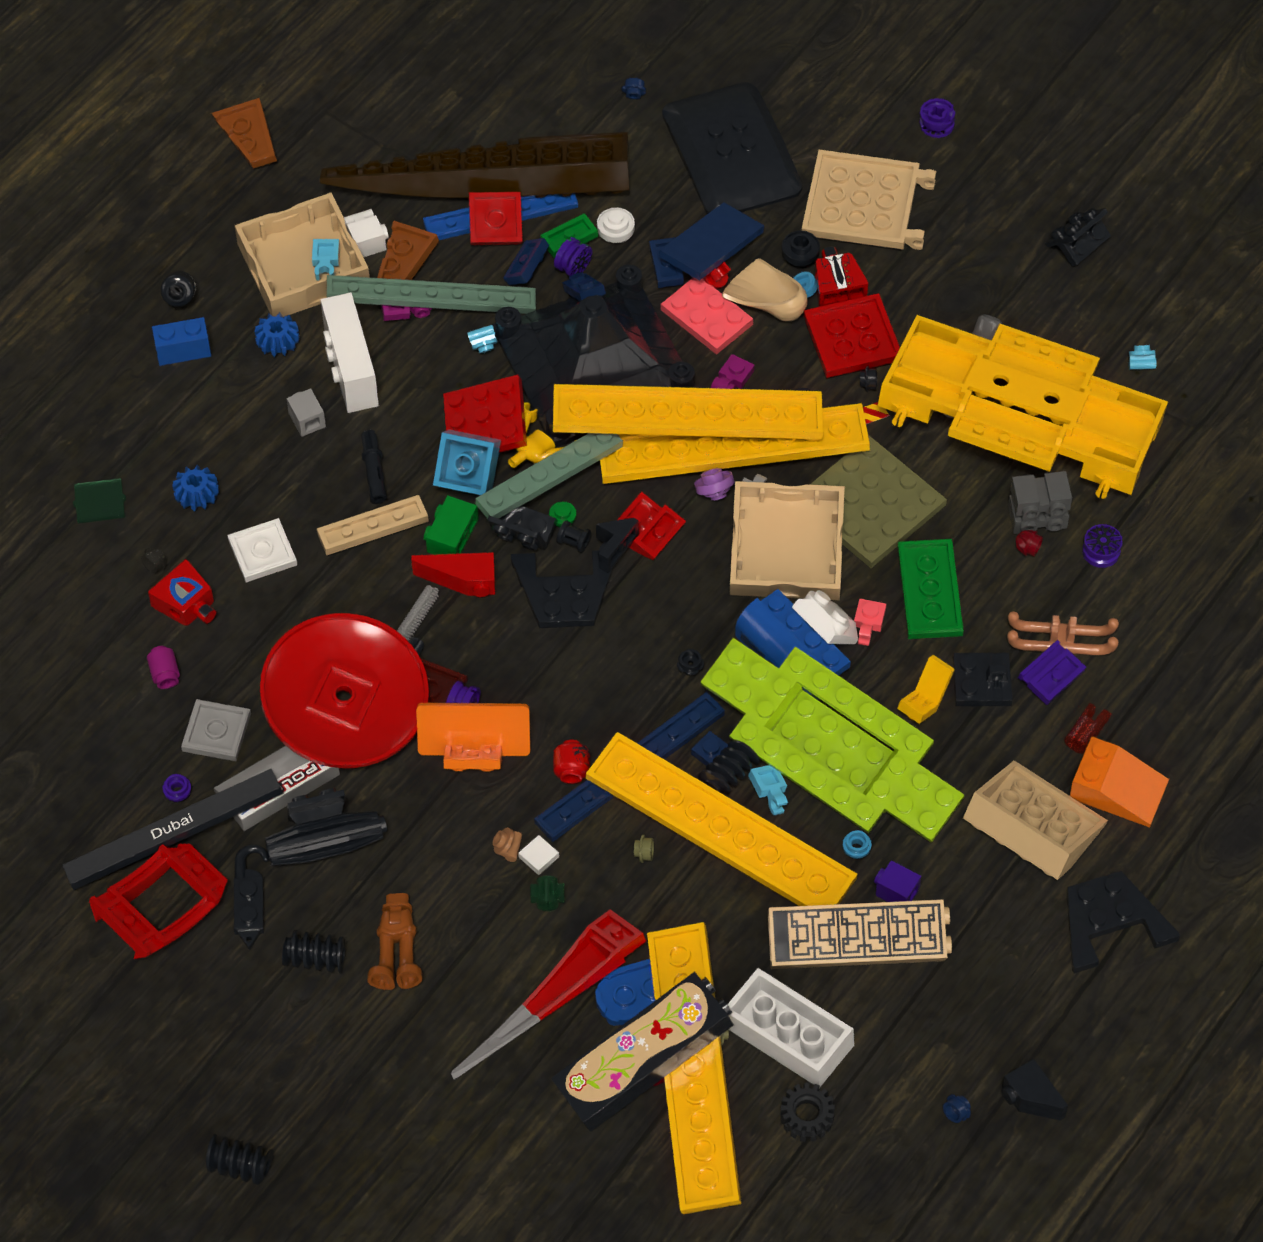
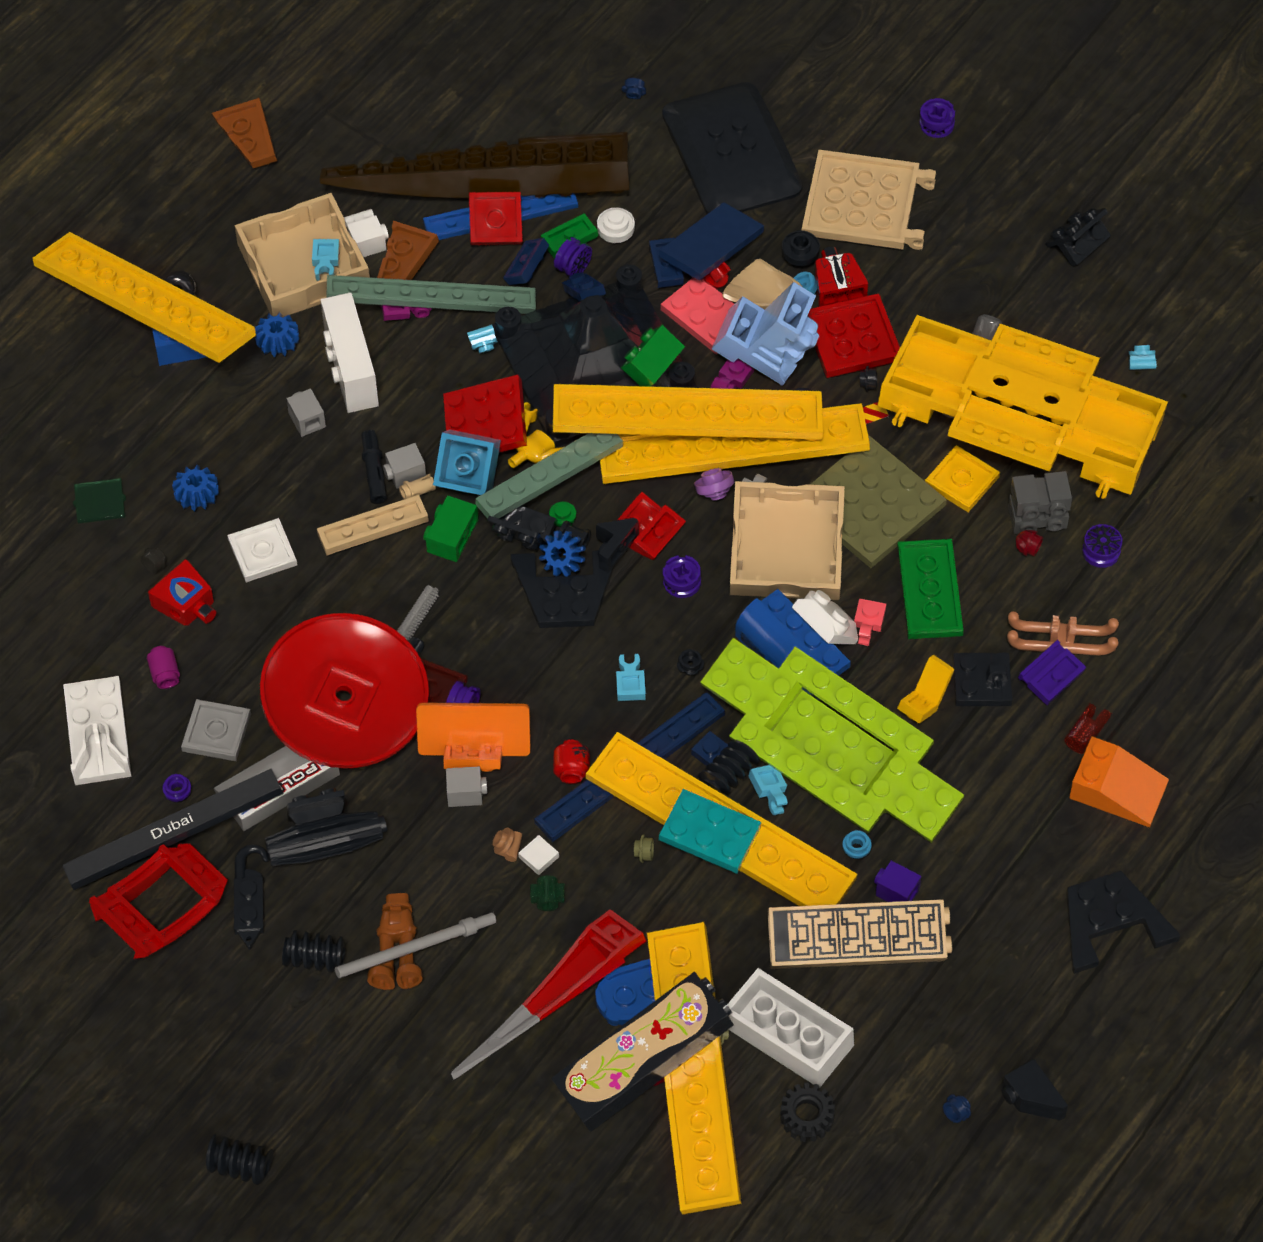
(97, 730): none -> white plate
(144, 297): none -> yellow plate
(404, 465): none -> light grey brick
(417, 487): none -> tan pin
(465, 573): red slope -> none
(465, 786): none -> light grey brick
(465, 927): none -> light grey bar
(552, 552): none -> blue gear
(630, 680): none -> medium azure plate
(652, 356): none -> green brick
(682, 575): none -> dark purple wheel
(709, 831): none -> teal plate
(771, 337): none -> light blue brick
(962, 478): none -> yellow tile
(1034, 819): tan slope -> none

